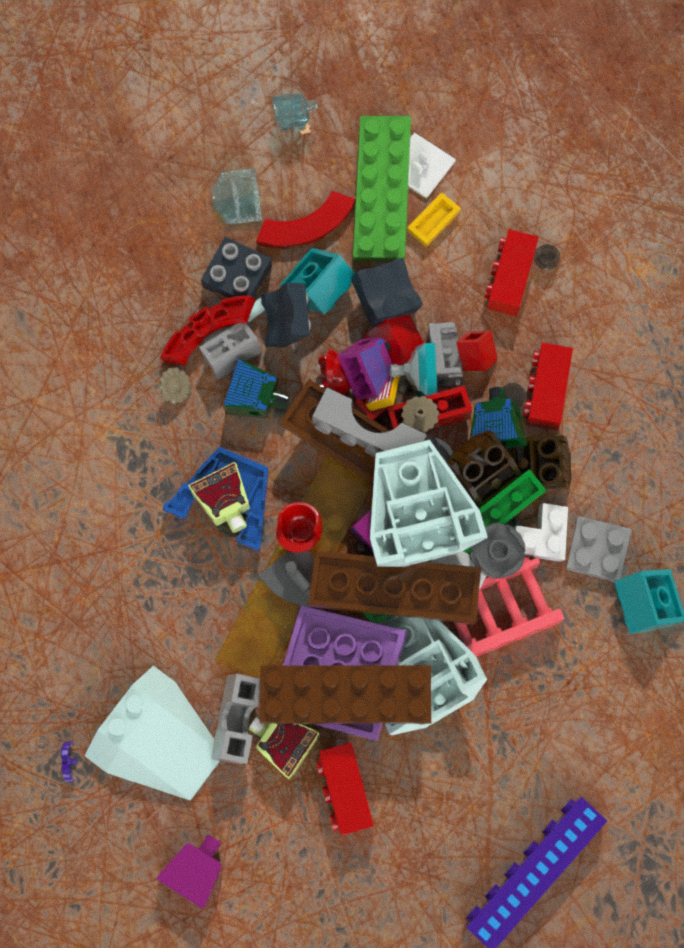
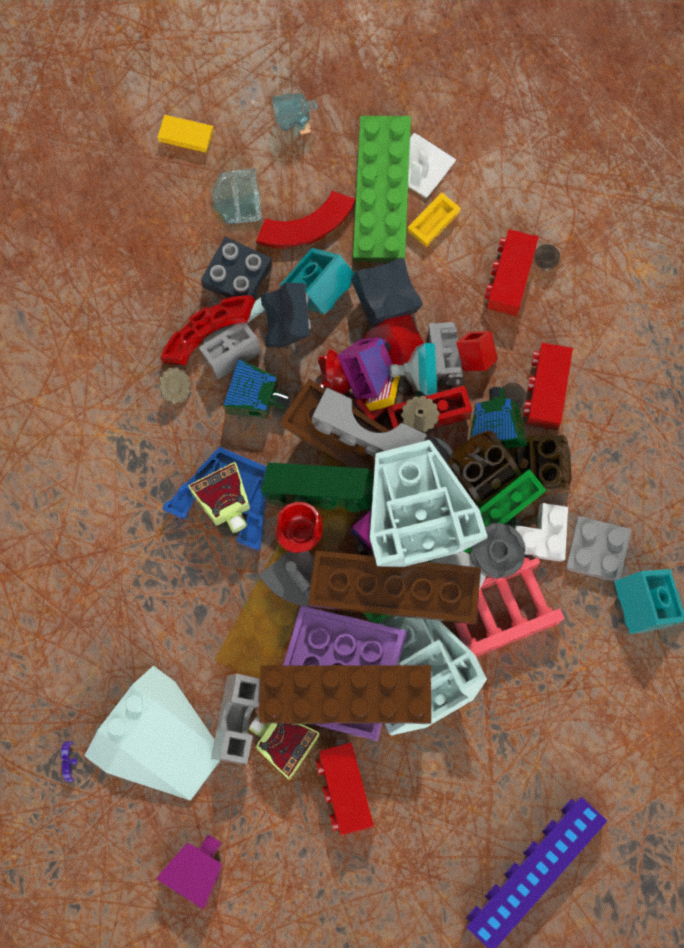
(185, 133): none -> yellow tile
(318, 486): none -> dark green brick

